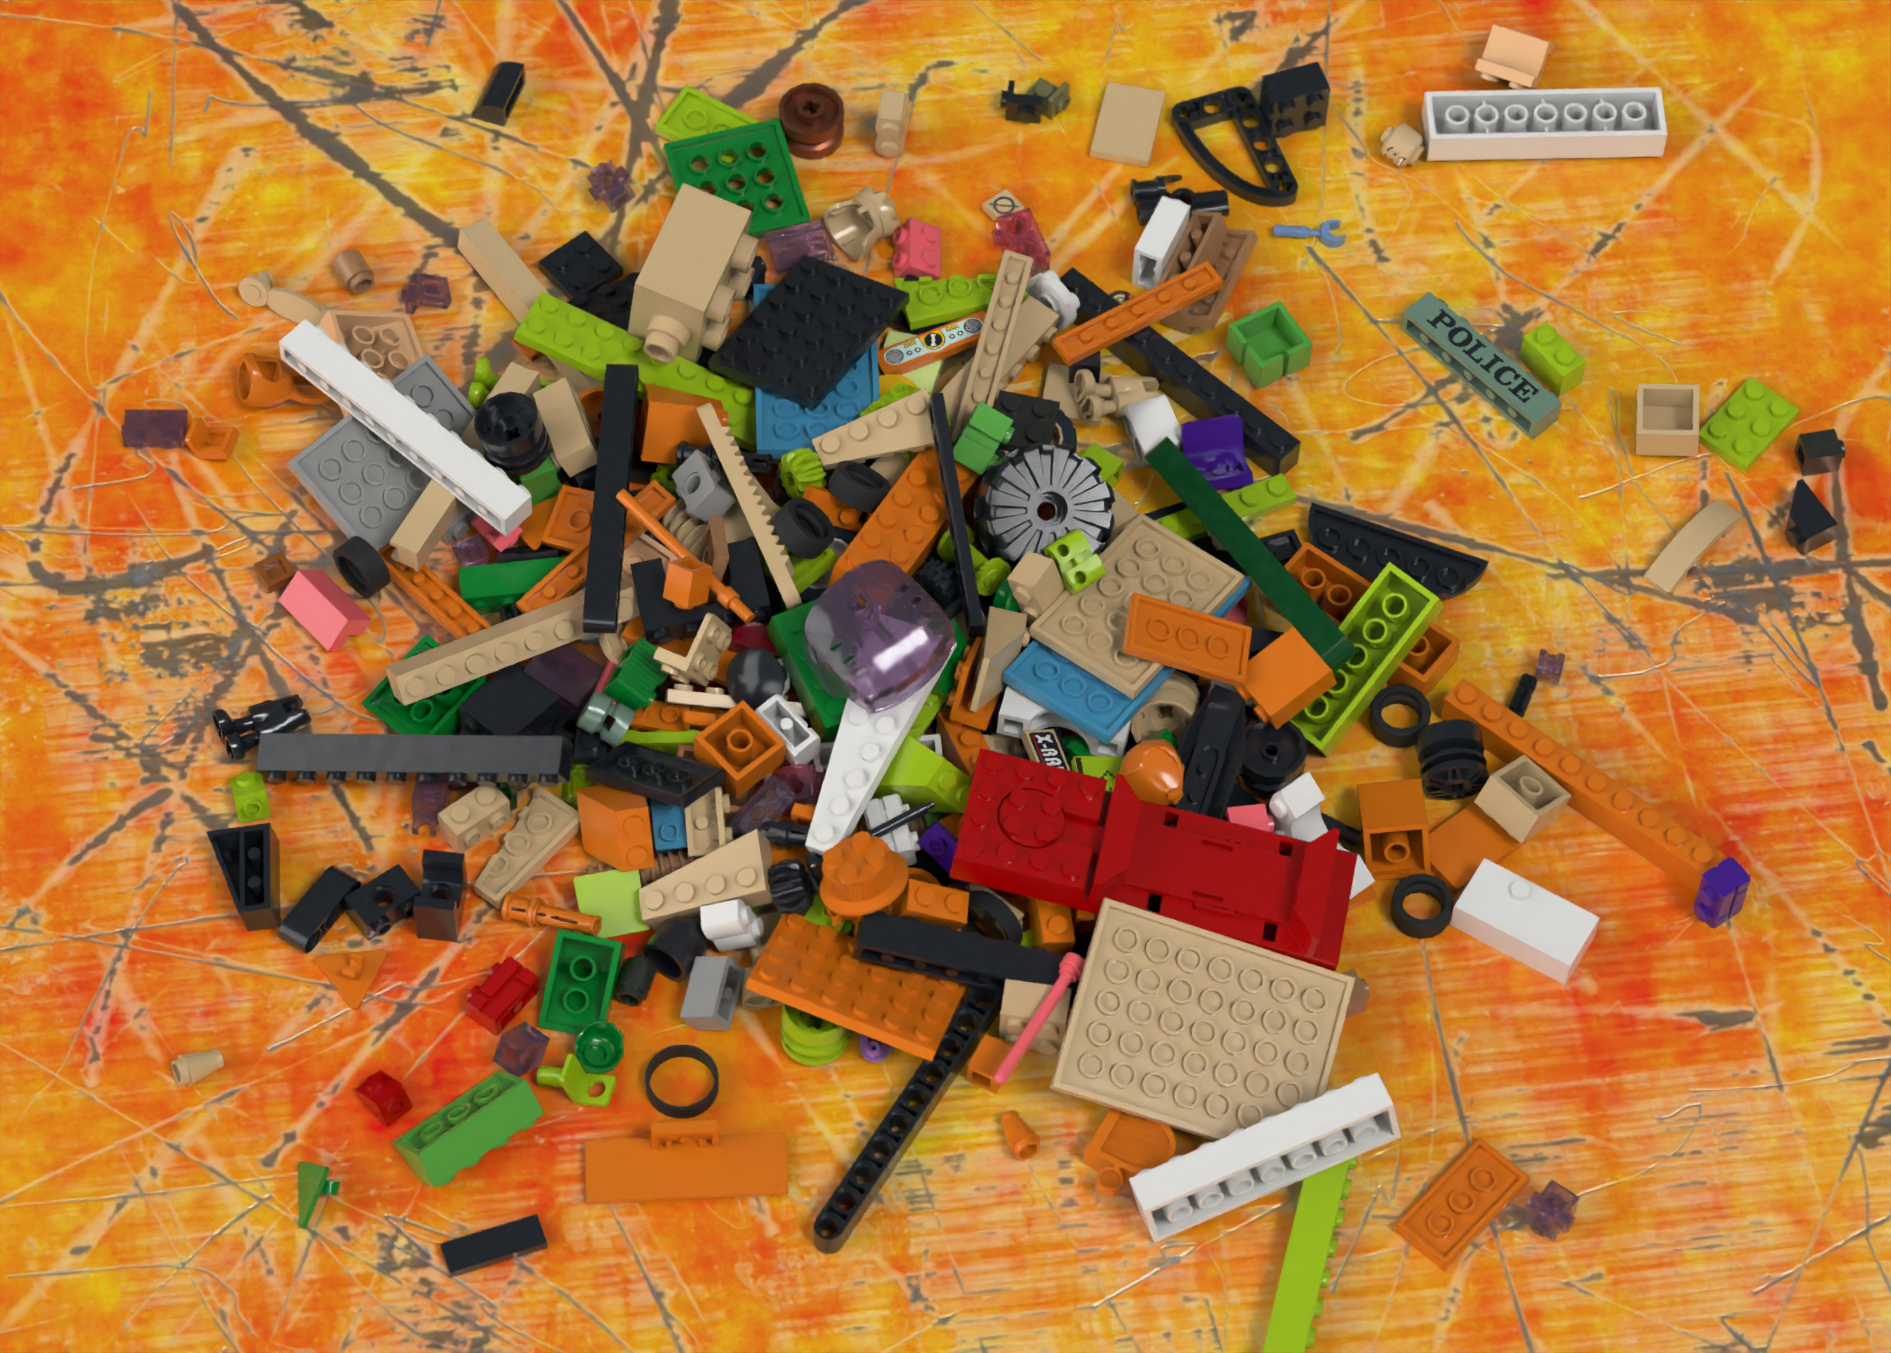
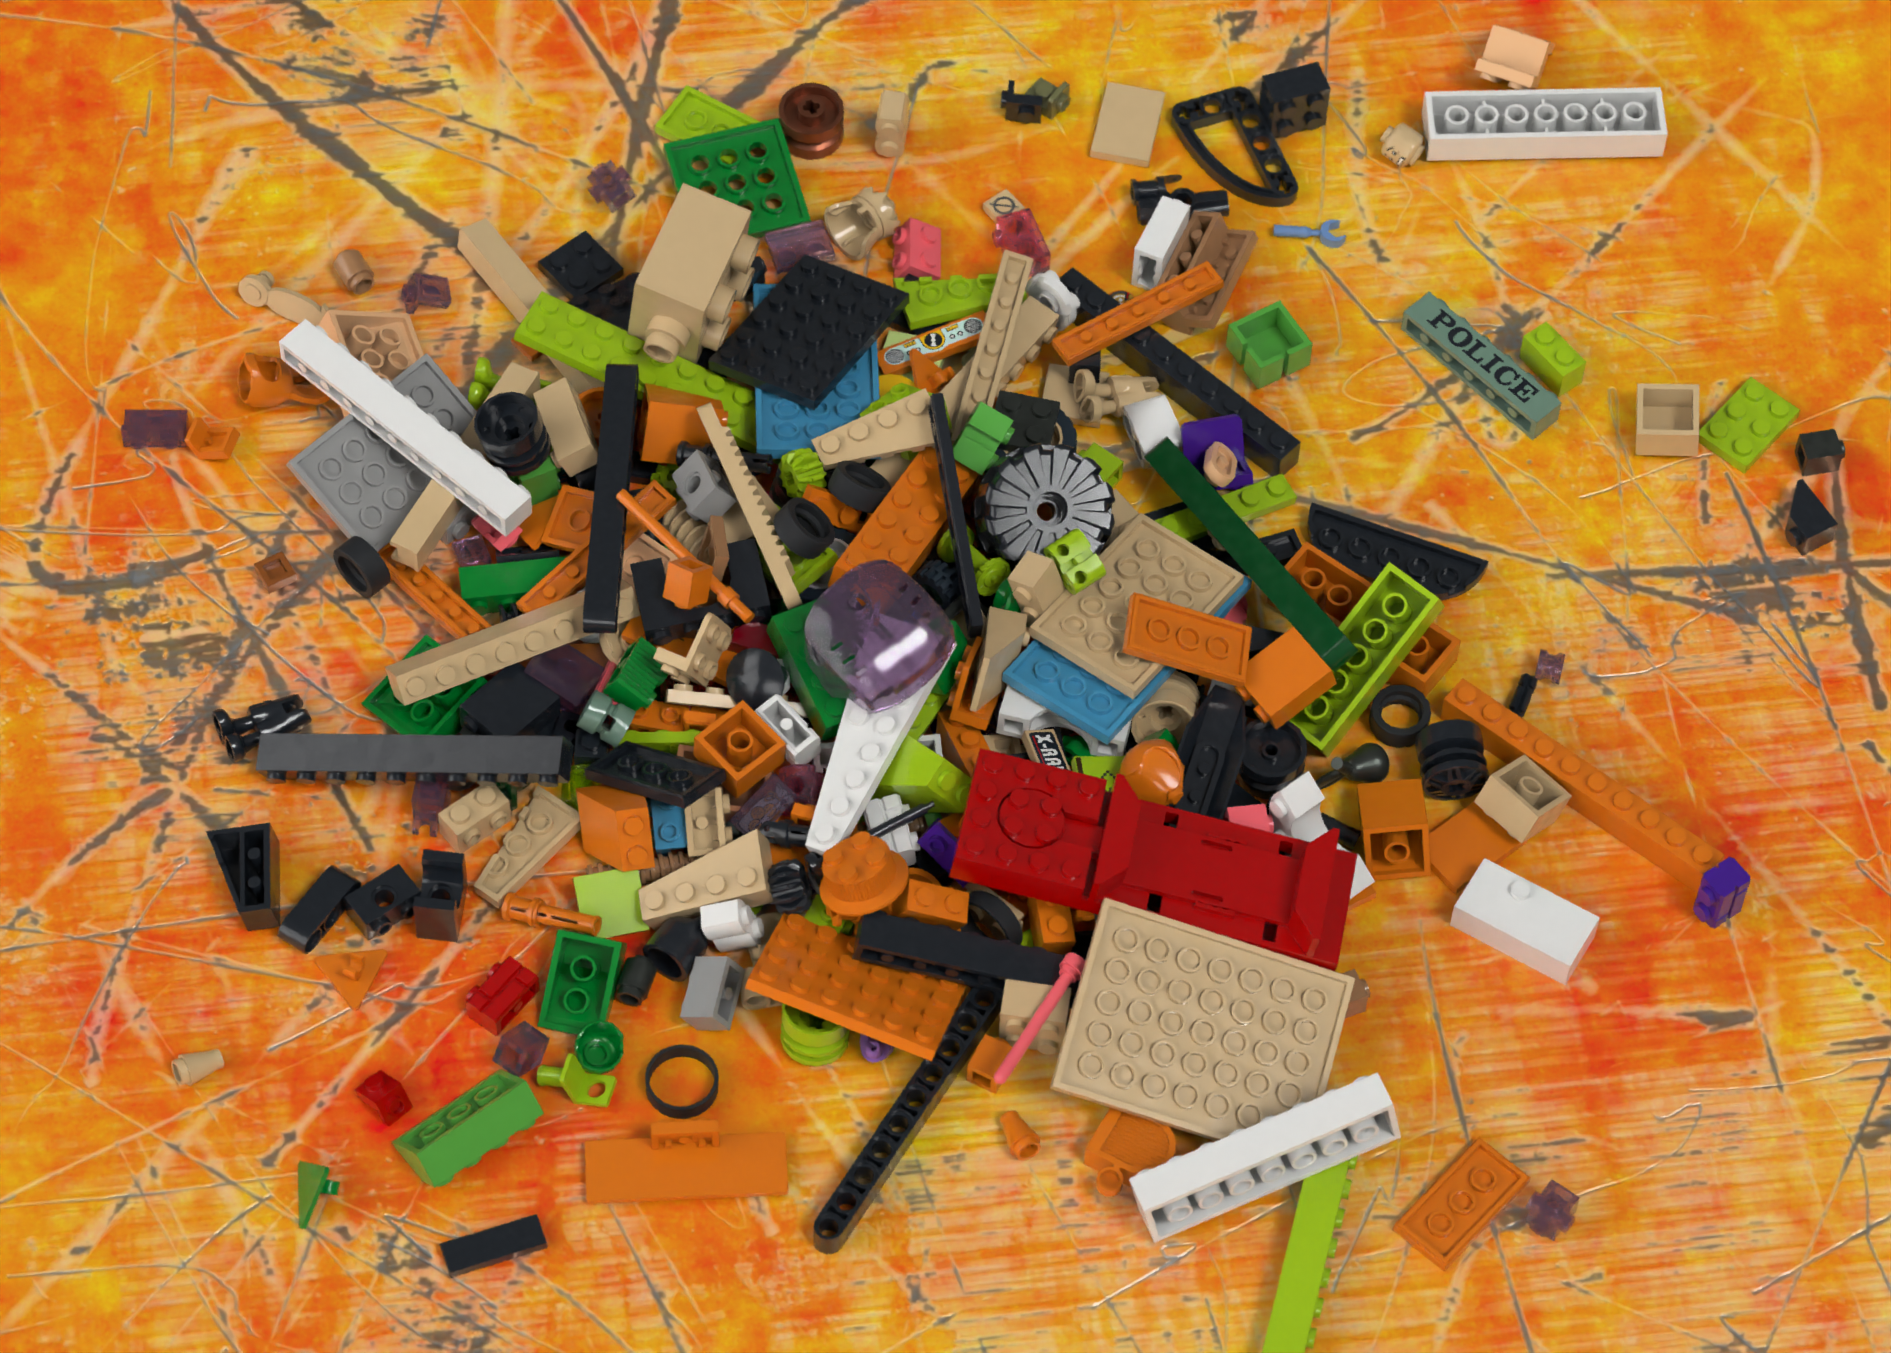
(250, 797): lime bracket -> none
(324, 608): coral piece -> none
(500, 93): black brick -> none
(928, 374): none -> orange piece
(1219, 465): none -> light nougat plate
(1366, 764): none -> pearl dark grey piece
(1421, 884): black tyre -> none
(1691, 544): tan slope -> none

